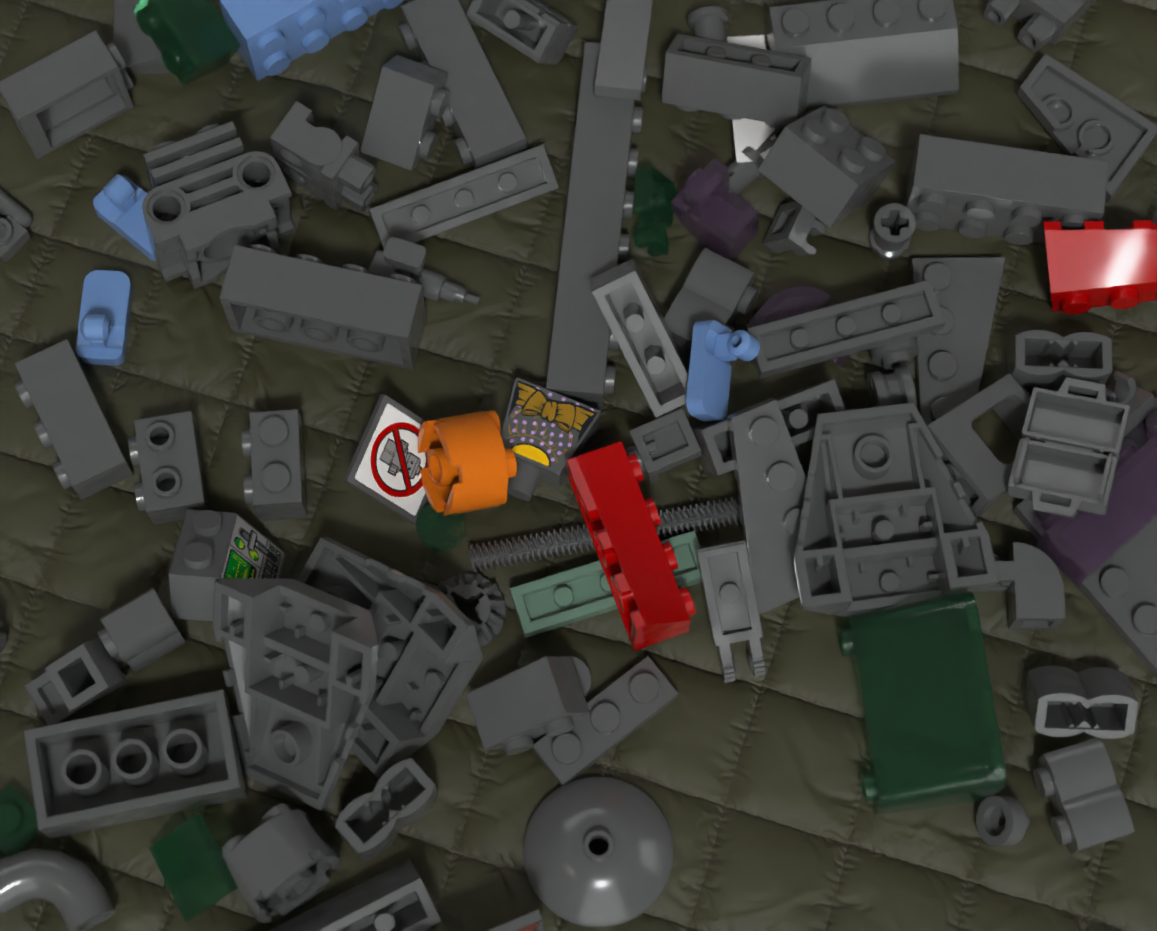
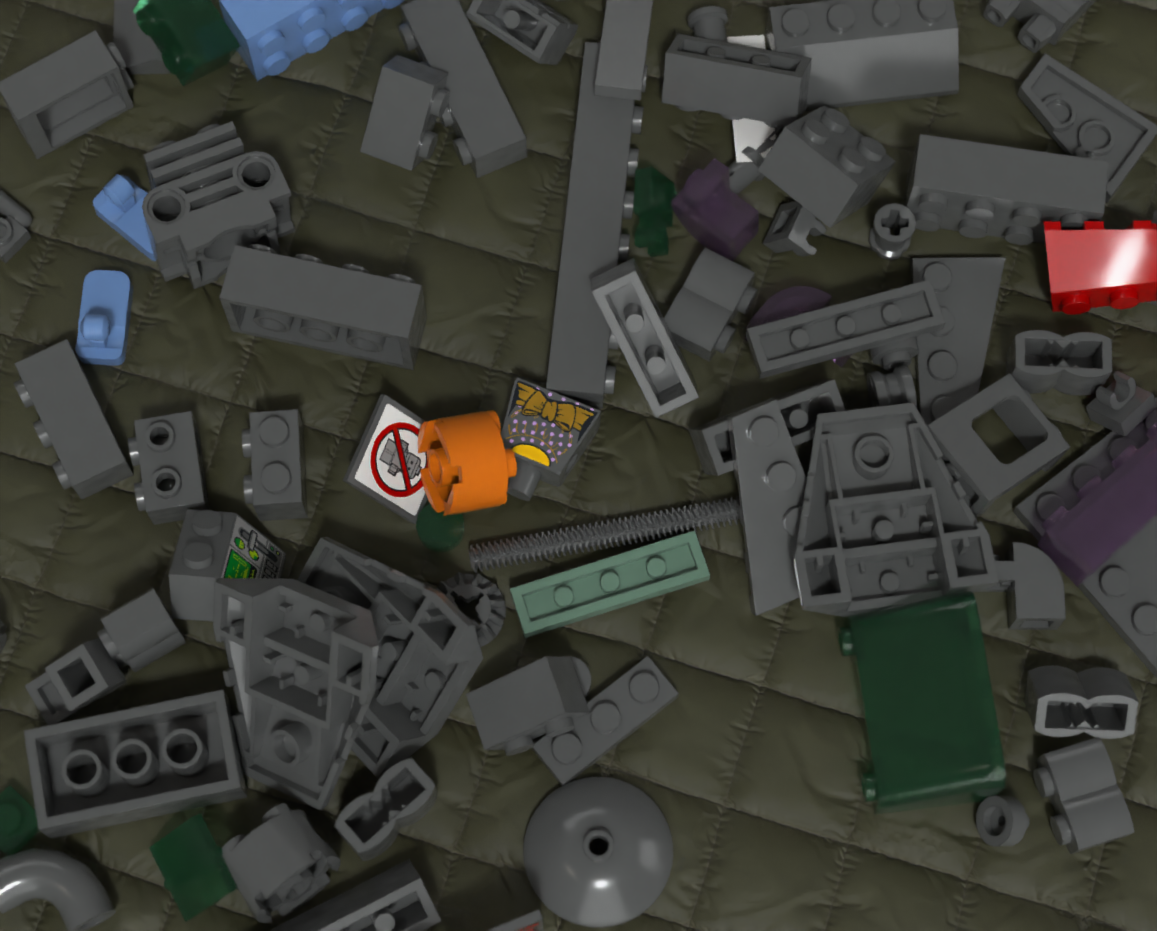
(321, 162): dark grey hips -> none
(408, 260): dark grey piece -> none
(465, 197): dark grey plate -> none
(629, 546): red wedge -> none
(664, 444): dark grey bracket -> none
(710, 367): medium blue piece -> none
(731, 604): dark grey hinge -> none
(1069, 449): dark grey piece -> none

